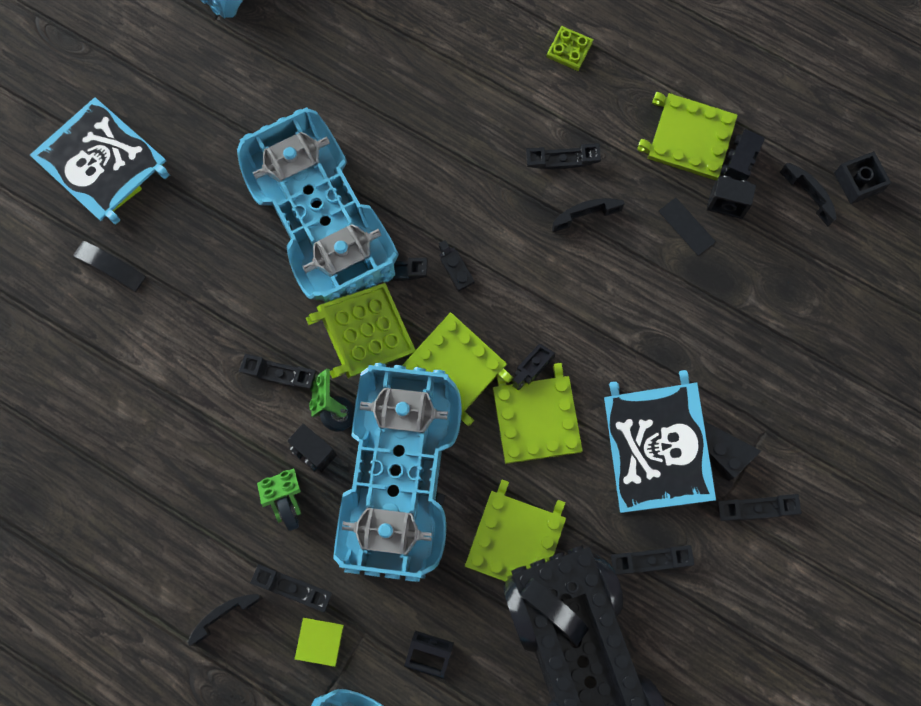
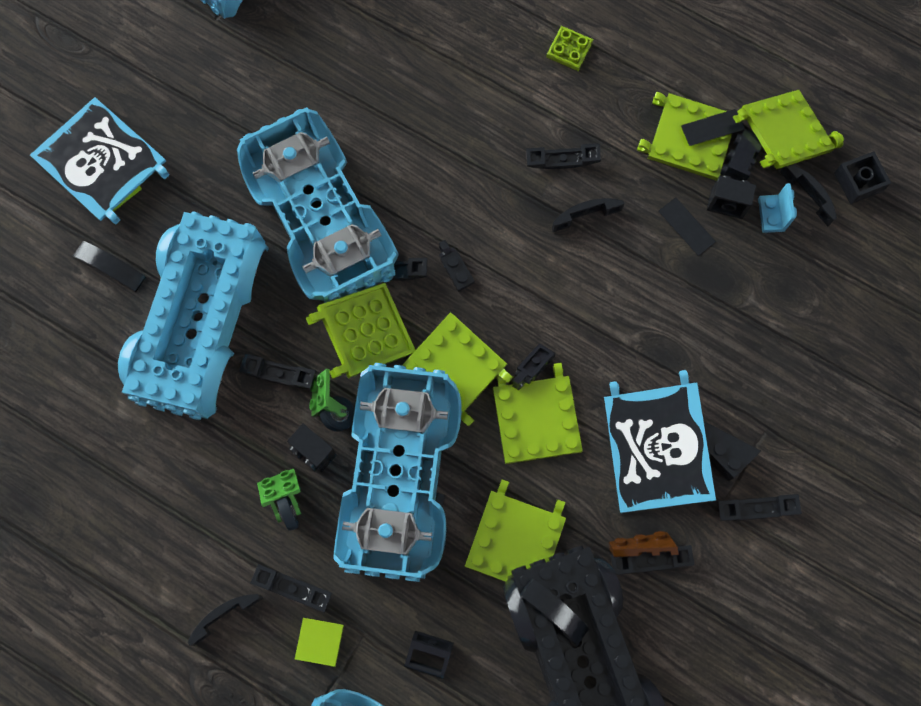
(160, 361): none -> medium azure piece
(653, 544): none -> reddish brown wing
(711, 127): none -> black sticker
(777, 210): none -> medium azure bracket
(786, 129): none -> lime plate
(837, 139): none -> lime plate

